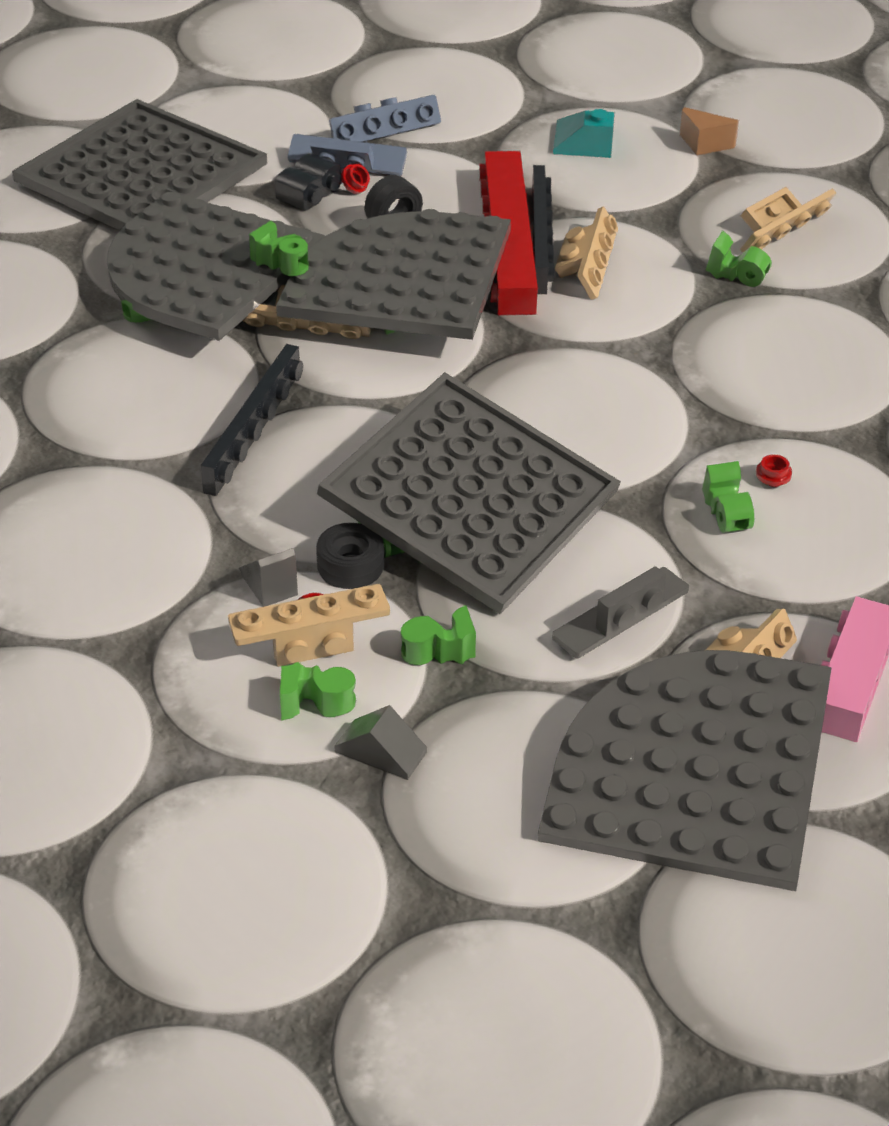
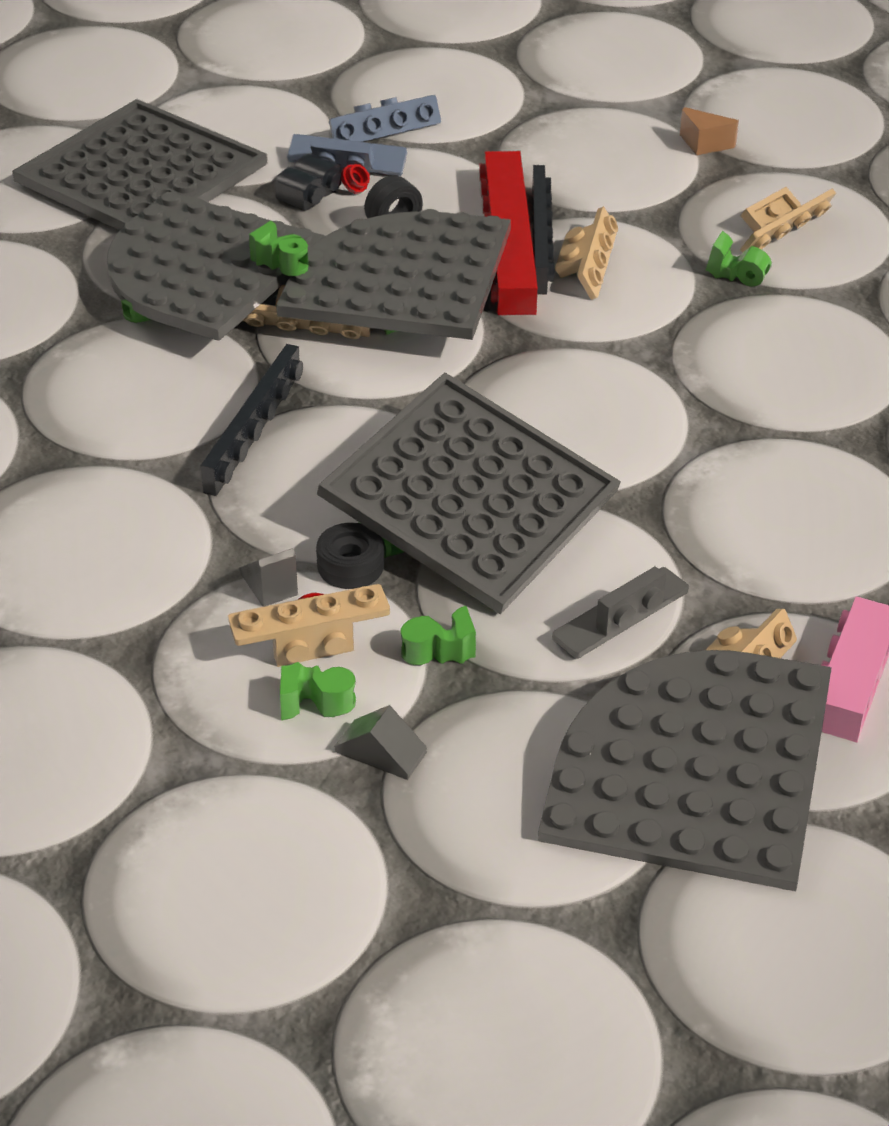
(585, 134): teal slope -> none
(720, 489): bright green leg -> none
(774, 470): red plate -> none

